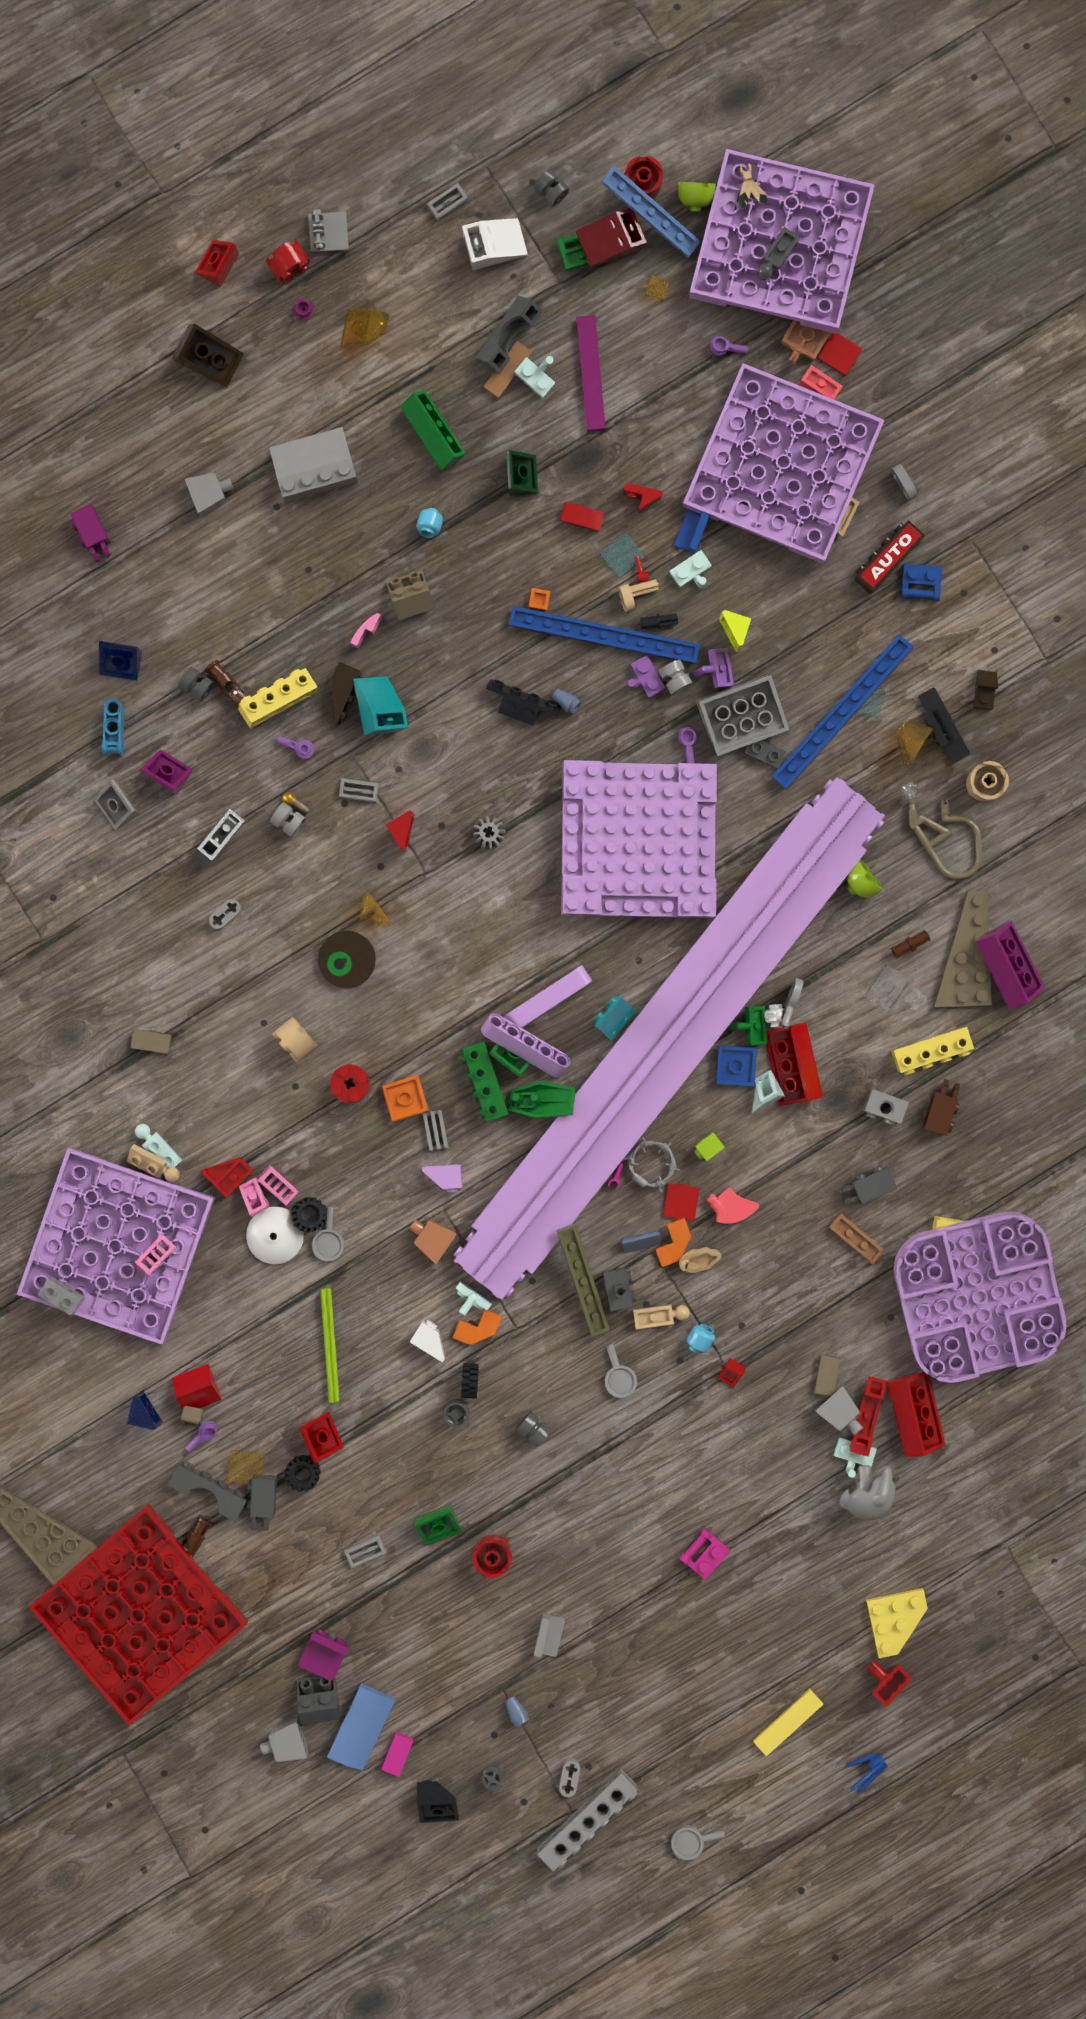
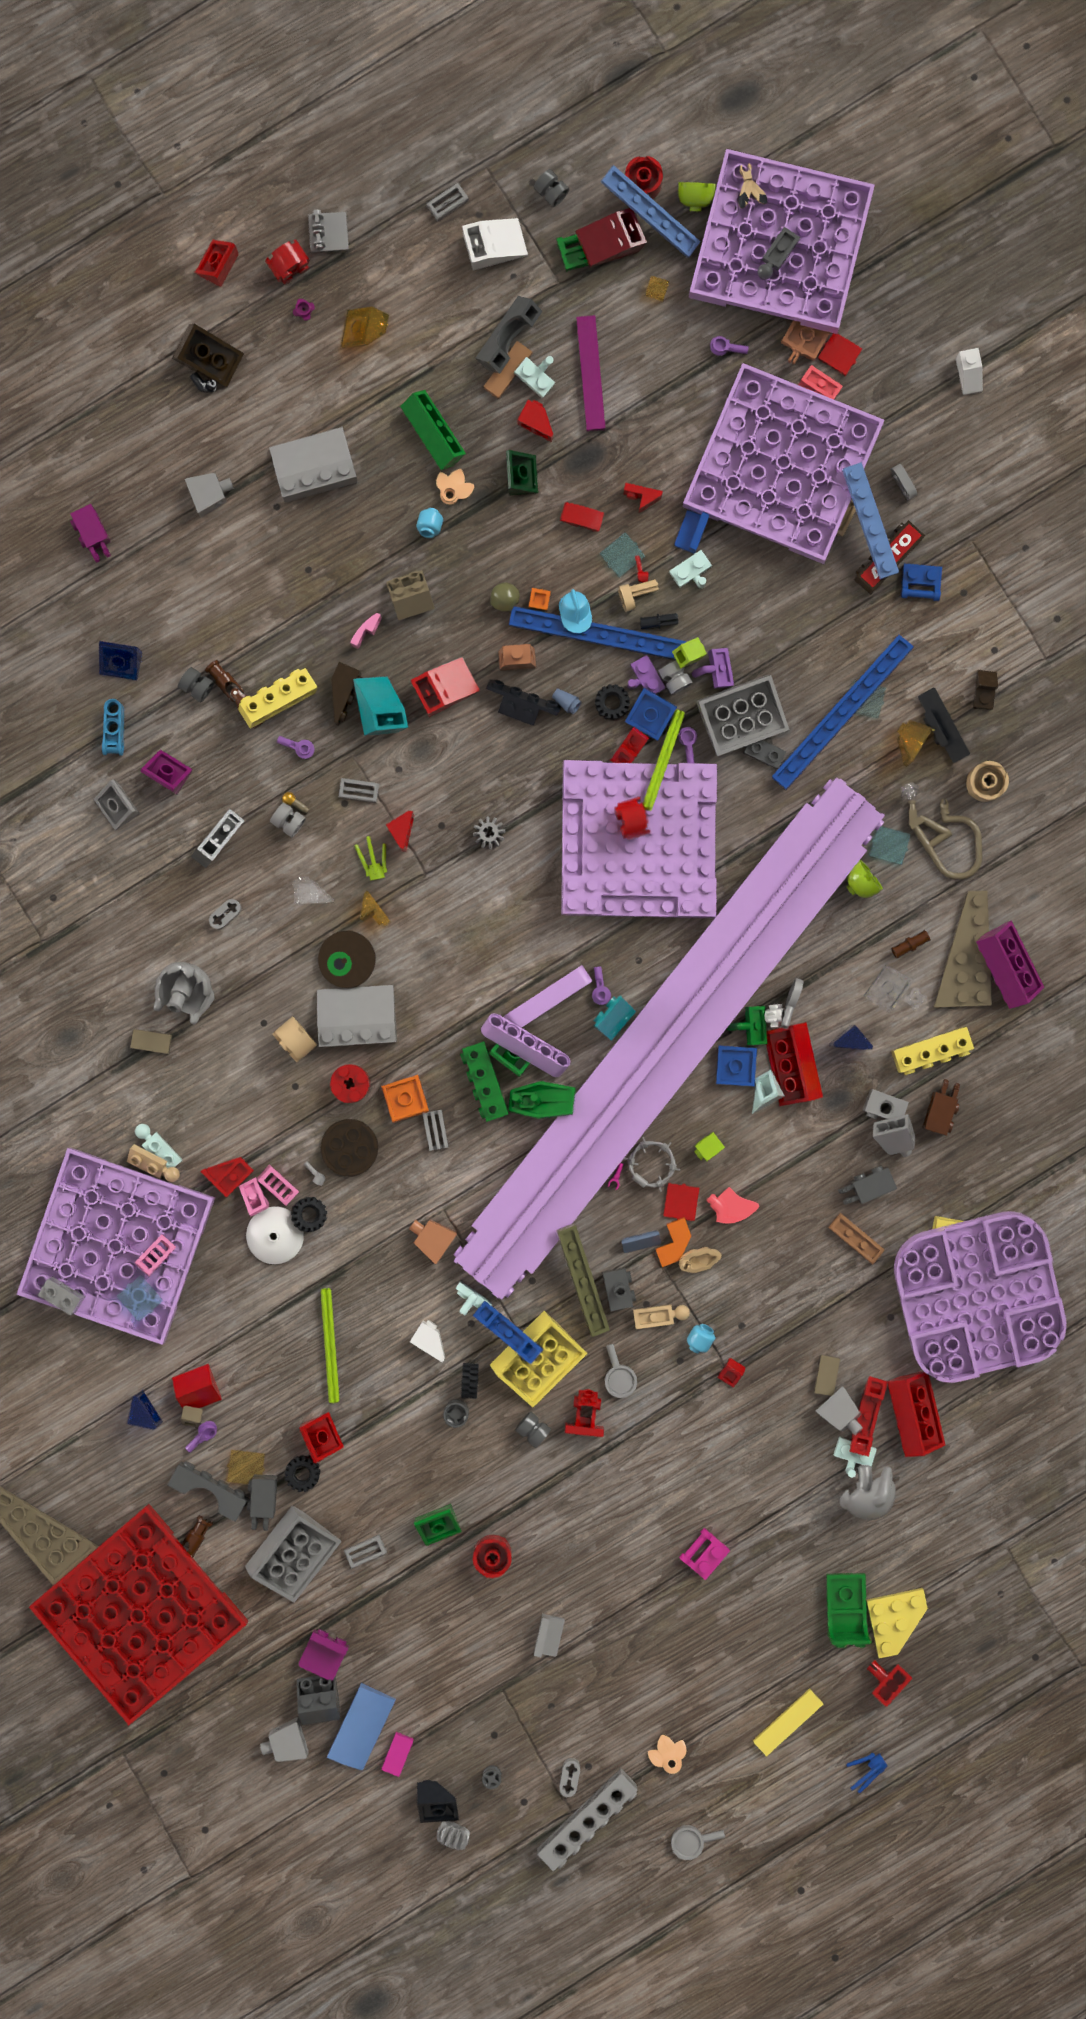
(139, 1298): none -> clear light blue piece
(184, 989): none -> light grey piece
(203, 385): none -> black arm
(292, 1554): none -> light grey slope
(309, 892): none -> clear slope
(319, 1178): none -> light grey hand
(328, 1243): light grey piece -> none
(349, 1147): none -> dark brown tile
(356, 1016): none -> light grey slope
(376, 870): none -> lime plant
(444, 686): none -> slope
(445, 1176): lavender slope -> none
(453, 484): none -> light nougat plate
(453, 1835): none -> light grey gear
(471, 1334): orange tile -> none
(504, 596): none -> olive hair
(508, 1332): none -> blue slope
(516, 1711): sand blue cone -> none
(517, 657): none -> nougat torso
(535, 420): none -> red slope
(556, 1360): none -> light yellow slope
(575, 612): none -> medium azure piece
(585, 1425): none -> red tile
(601, 994): none -> medium lavender plate
(609, 713): none -> black tyre
(630, 747): none -> red slope
(633, 818): none -> red brick
(651, 714): none -> blue plate
(663, 760): none -> lime axle
(668, 1751): none -> light nougat plate
(689, 652): none -> lime brick
(735, 628): neon yellow slope -> none
(847, 1609): none -> green bracket
(851, 1038): none -> clear blue slope
(870, 520): none -> medium blue plate
(890, 845): none -> clear light blue piece
(895, 1135): none -> light grey torso
(970, 371): none -> white slope

